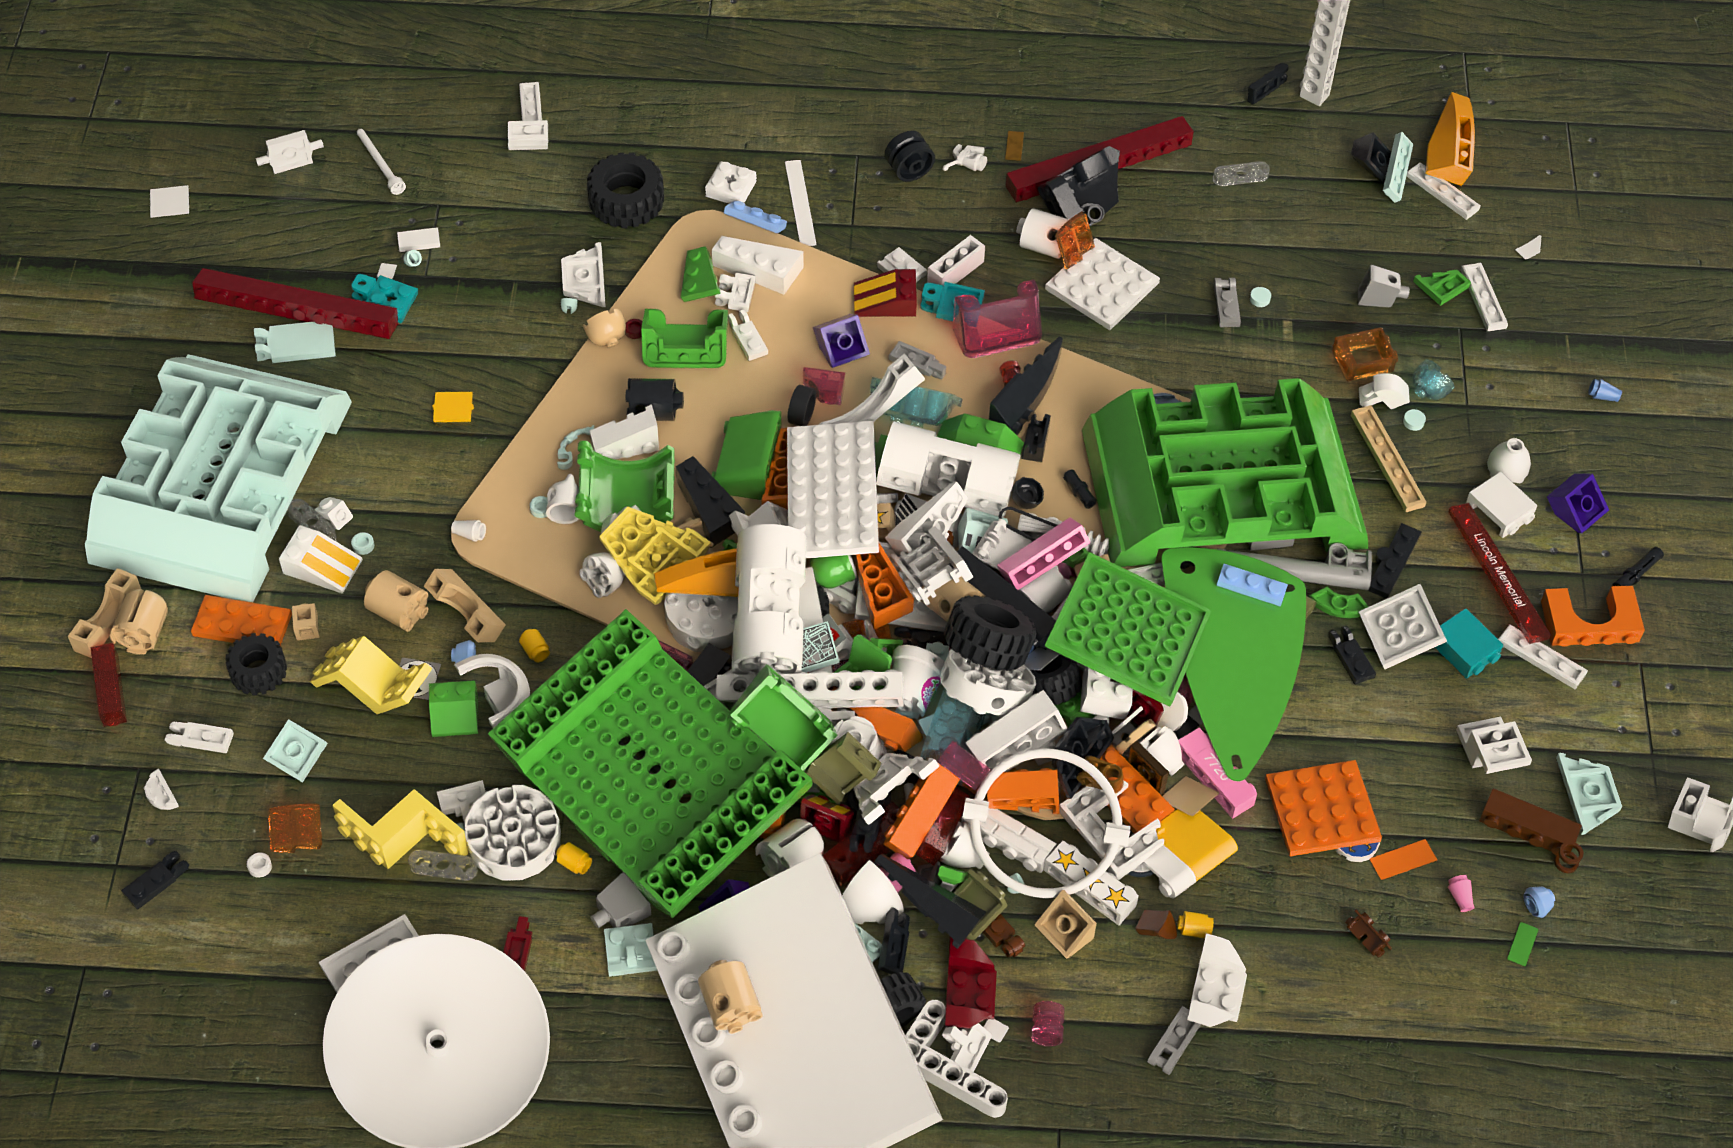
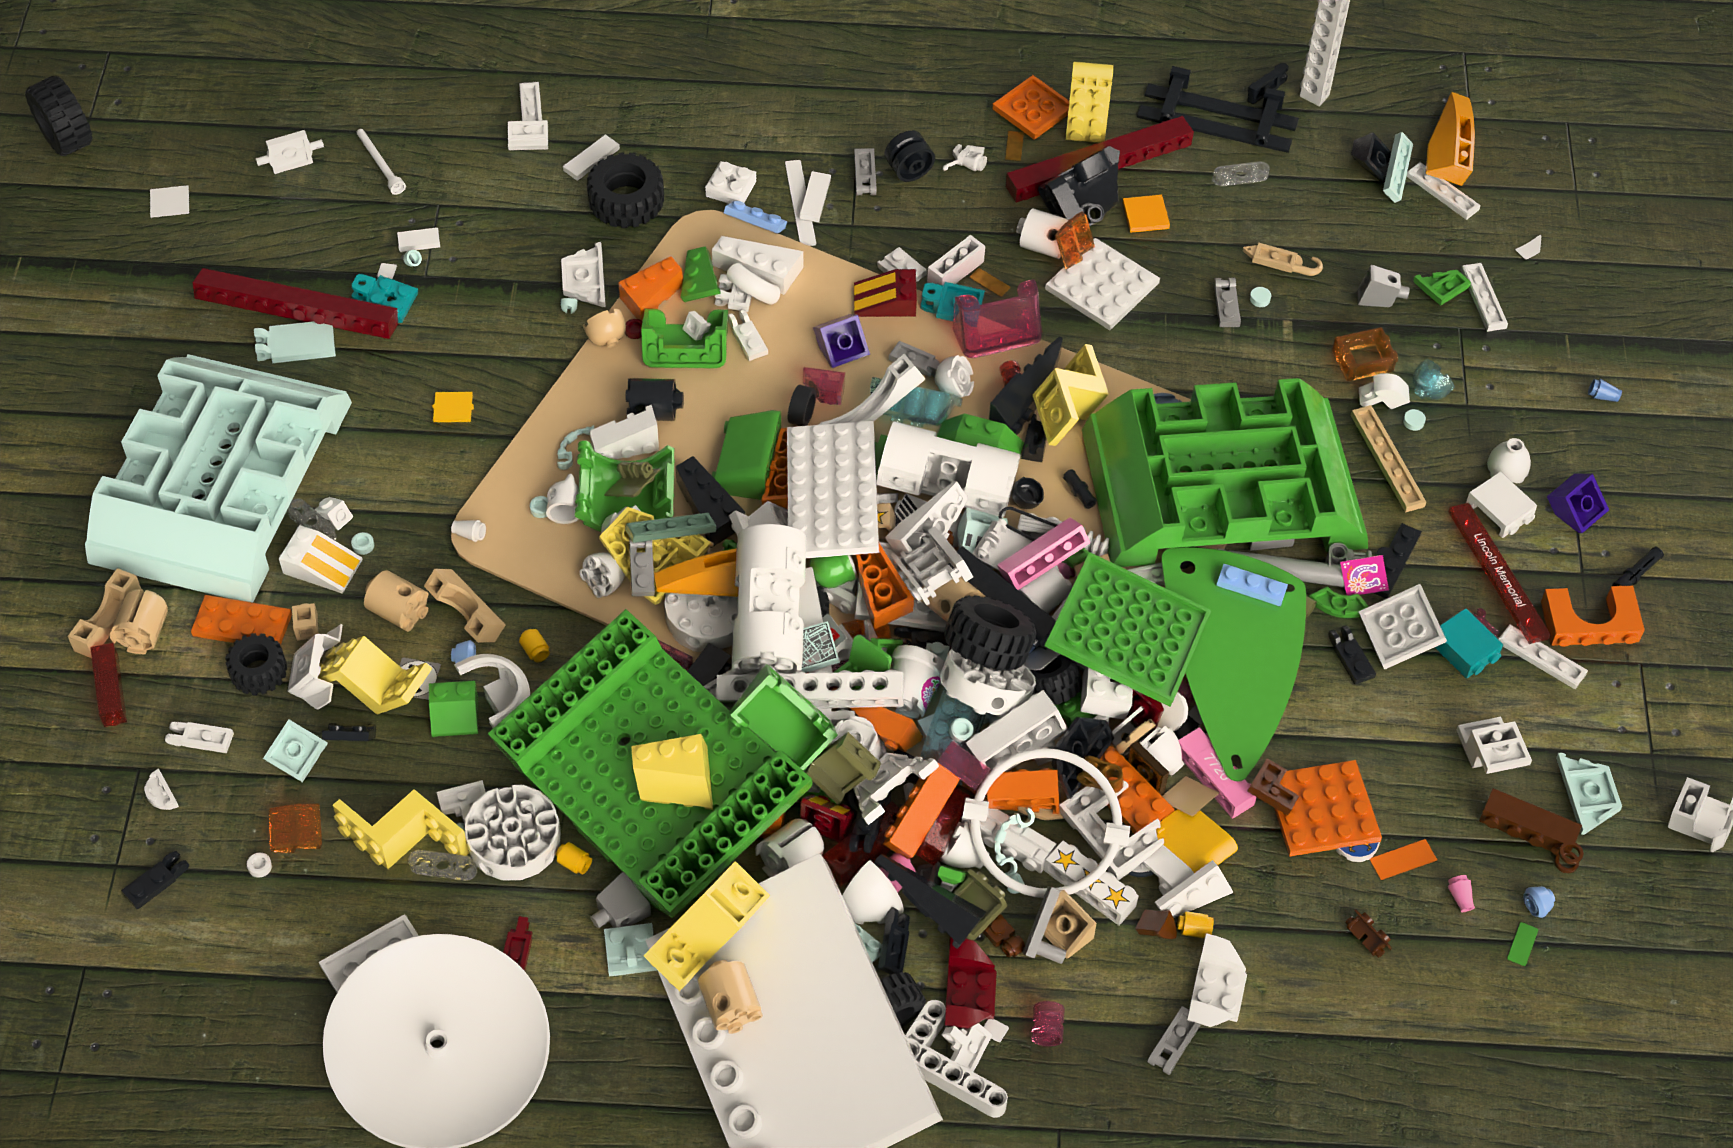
(58, 115): none -> black tyre
(306, 669): none -> white piece
(349, 733): none -> black plate
(589, 157): none -> white tile
(634, 478): none -> olive hinge
(641, 569): none -> light grey plate
(651, 286): none -> orange wedge
(670, 527): none -> sand green tile
(674, 771): none -> light yellow wedge
(696, 325): none -> white tile
(706, 926): none -> light yellow bracket
(753, 284): none -> white cylinder
(815, 196): none -> white tile
(865, 171): none -> light grey plate
(954, 376): none -> white cylinder
(961, 730): none -> light aqua tile
(990, 282): none -> pearl gold sticker
(1000, 836): none -> light aqua piece
(1032, 107): none -> orange plate
(1034, 944): none -> light grey piece
(1070, 394): none -> light yellow bracket
(1089, 102): none -> light yellow hinge
(1146, 213): none -> light orange tile
(1197, 890): none -> white wing
(1267, 118): none -> black fence
(1268, 789): none -> reddish brown plate
(1281, 259): none -> tan plate
(1364, 575): none -> dark pink sticker
(1481, 617): none -> clear pink hand

